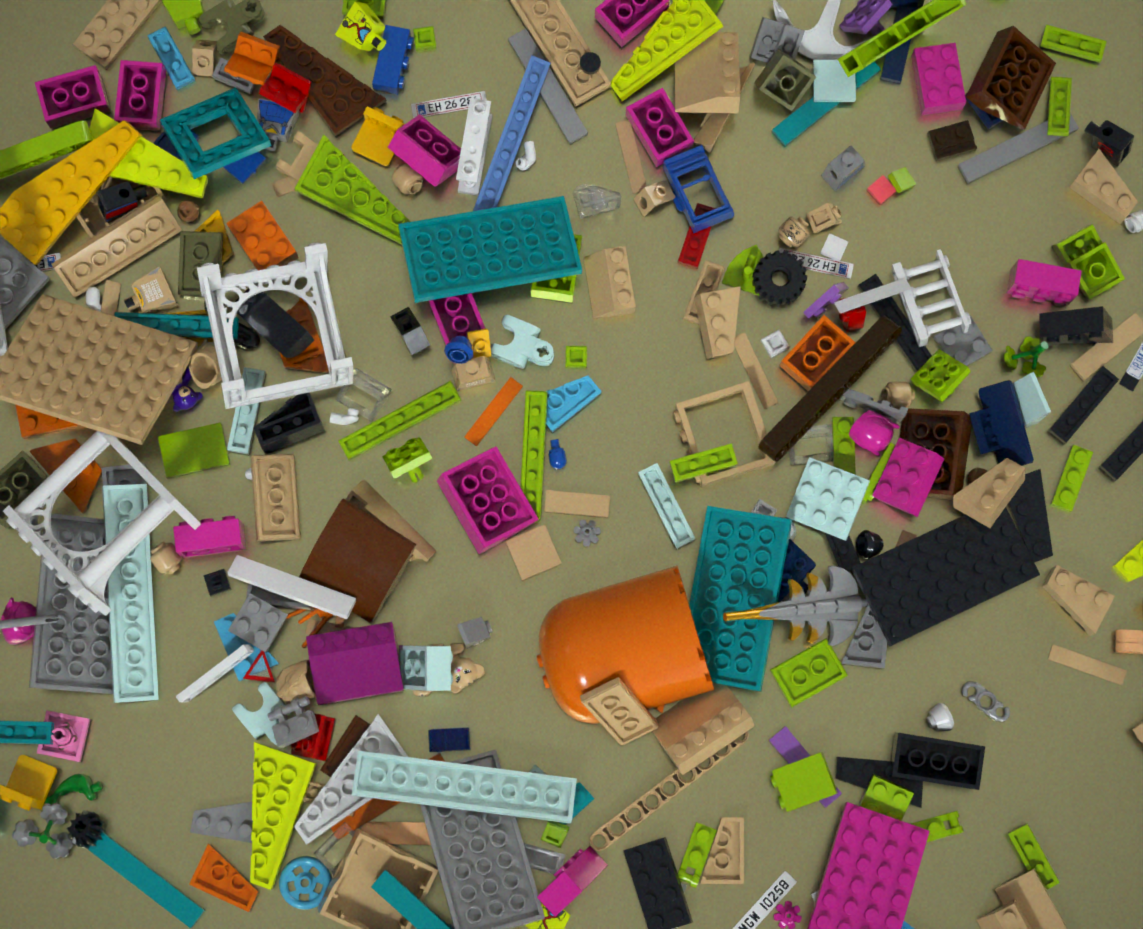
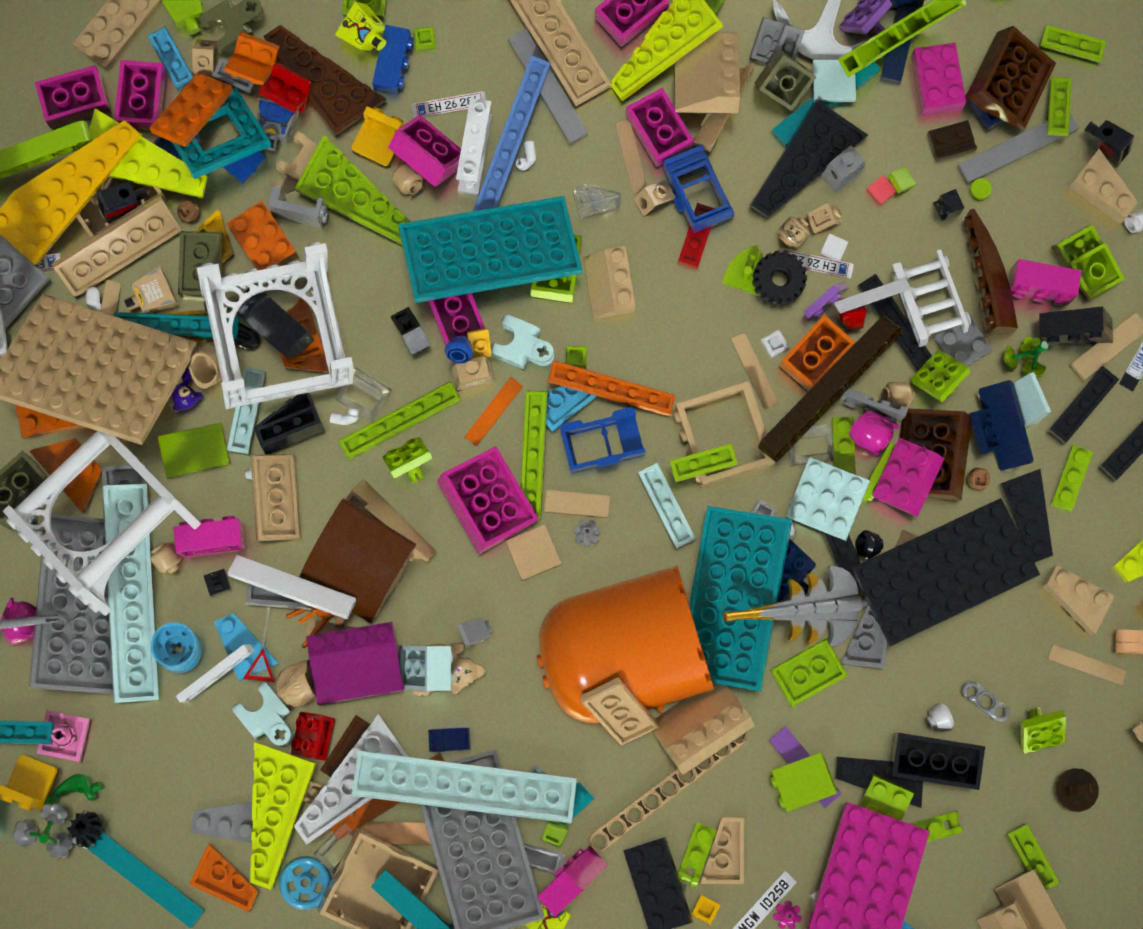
(172, 636): none -> medium azure wheel
(191, 109): none -> orange plate
(258, 622): light grey plate -> none
(295, 728): light grey plate -> none
(297, 213): none -> light grey panel
(557, 455): blue cylinder -> none
(590, 63): black tile -> none
(611, 388): none -> orange tile
(628, 433): none -> blue piece
(705, 909): none -> yellow plate
(707, 282): tan tile -> none
(718, 320): tan wedge -> none
(808, 153): none -> black wing
(948, 205): none -> black brick
(981, 189): none -> lime tile
(991, 279): none -> reddish brown wedge
(991, 492): tan wedge -> none
(1042, 730): none -> lime plate
(1076, 790): none -> dark brown tile

